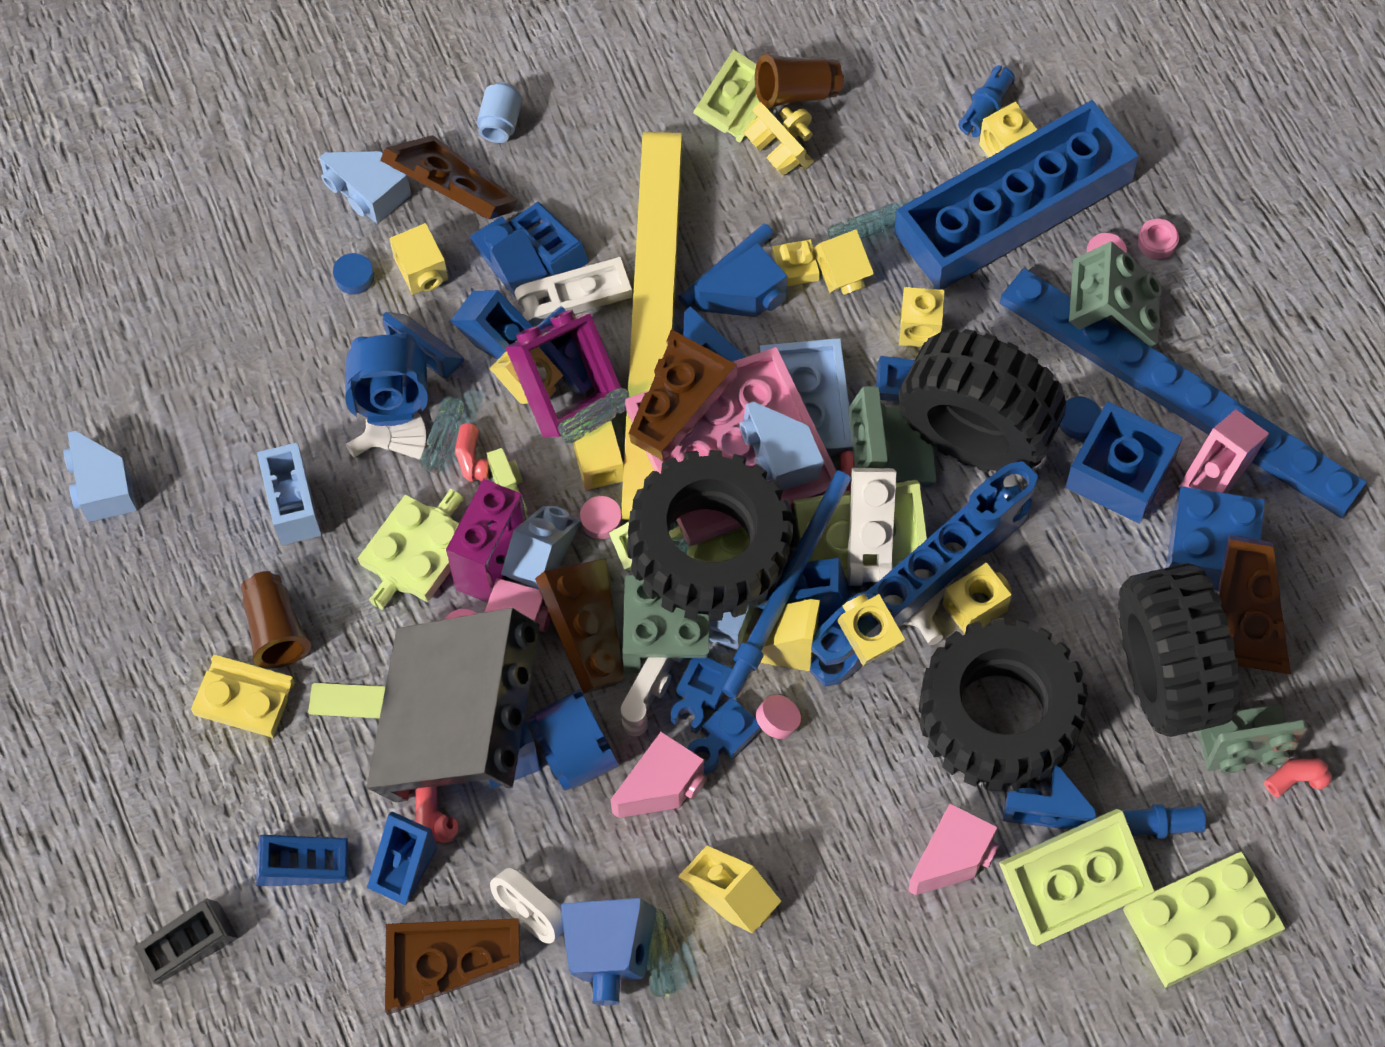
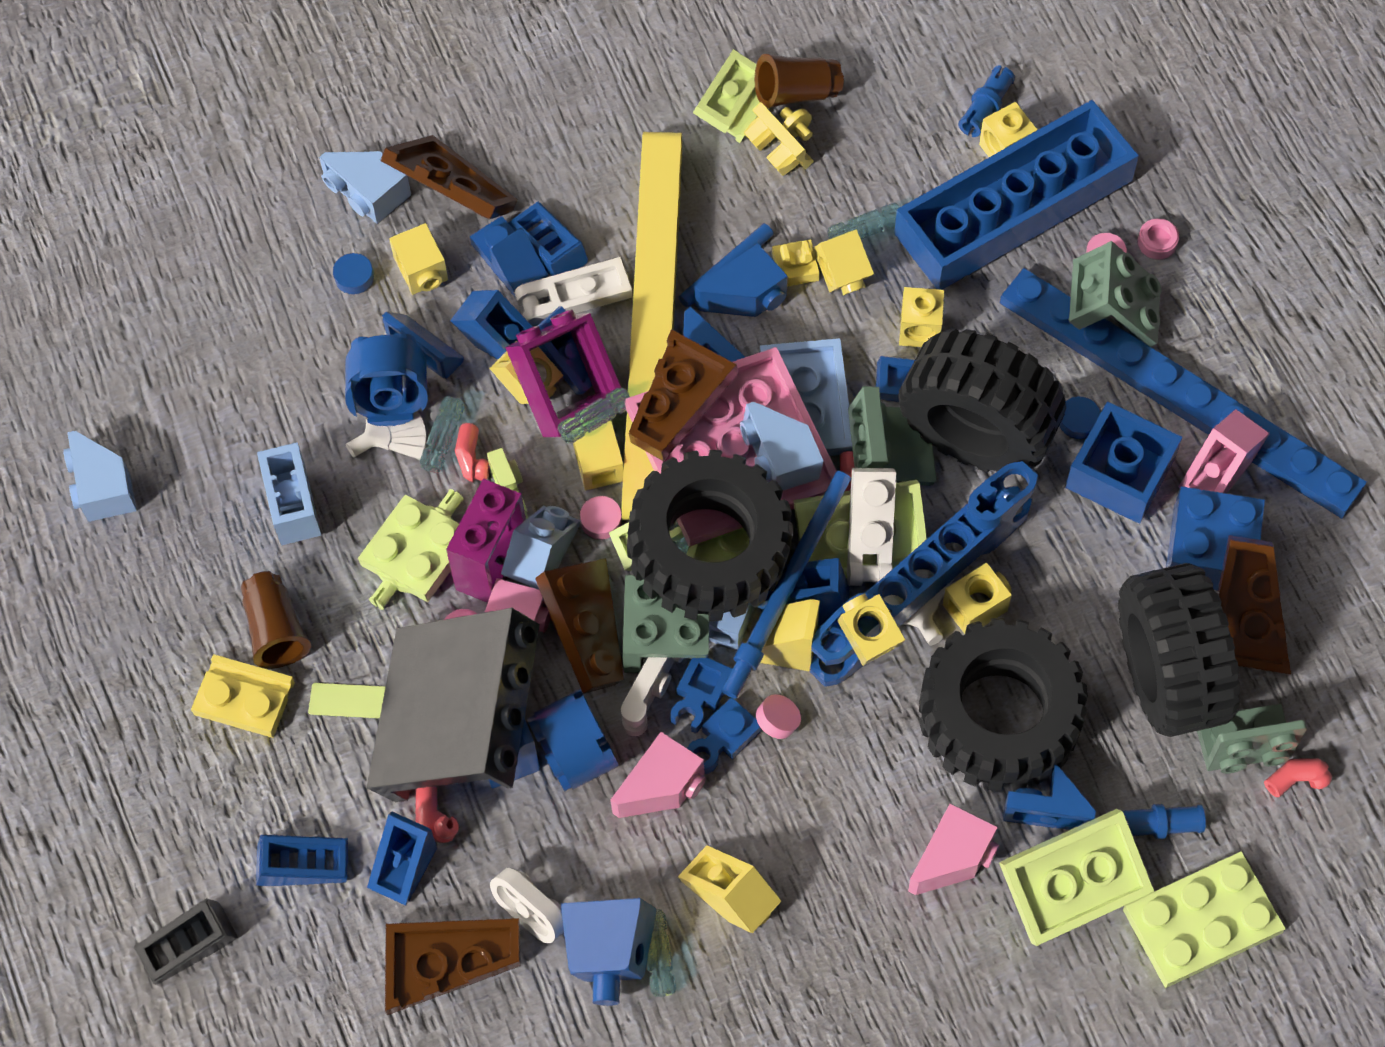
(499, 112): light blue brick -> none

